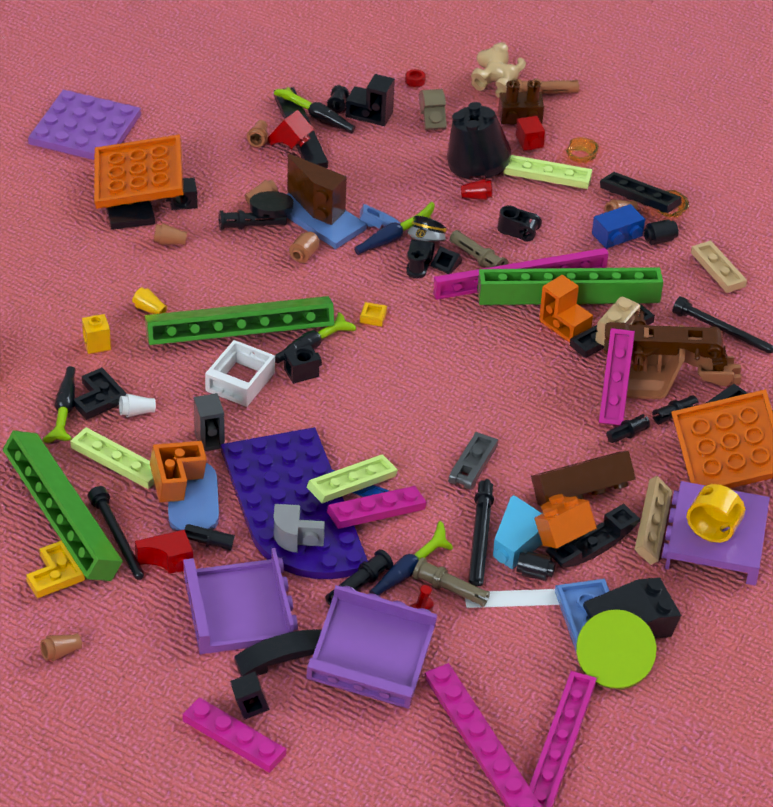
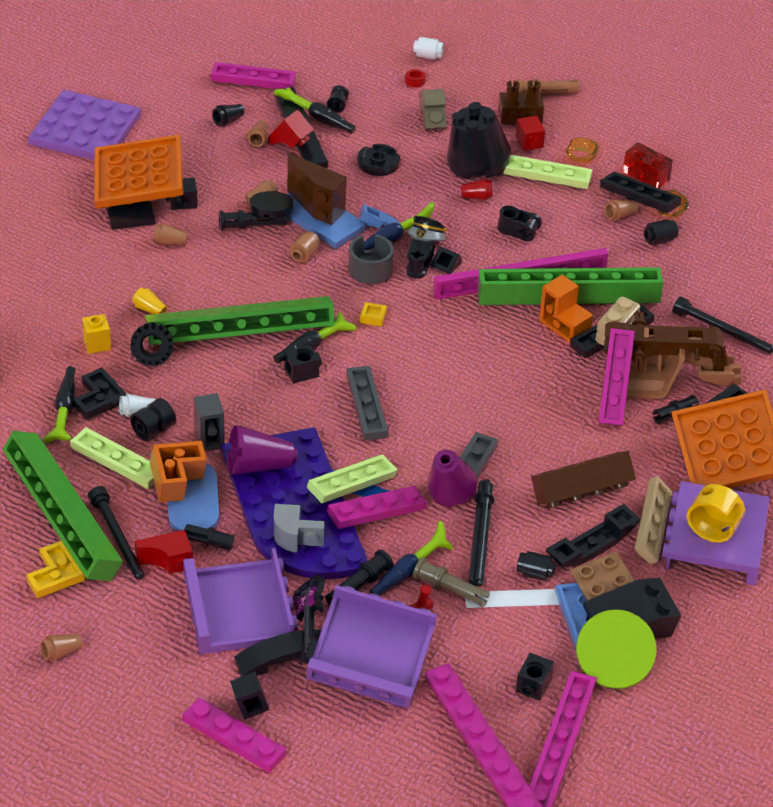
(151, 358): none -> black tyre
(153, 419): none -> black wheel
(227, 113): none -> black cone
(233, 388): white window -> none
(252, 76): none -> dark pink plate
(258, 452): none -> magenta cone
(308, 600): none -> black piece
(367, 403): none -> dark grey plate
(371, 265): none -> dark grey piece
(374, 102): black brick -> none
(378, 160): none -> black tile
(428, 48): none -> white brick
(451, 479): none -> magenta cone
(485, 256): dark tan pin -> none
(496, 68): tan animal -> none
(516, 532): medium azure slope -> none
(534, 676): none -> black brick
(564, 520): orange brick -> none
(601, 575): none -> medium nougat hinge
(618, 226): blue brick -> none
(628, 428): black axle -> none
(647, 165): none -> clear red brick
(718, 266): tan plate -> none

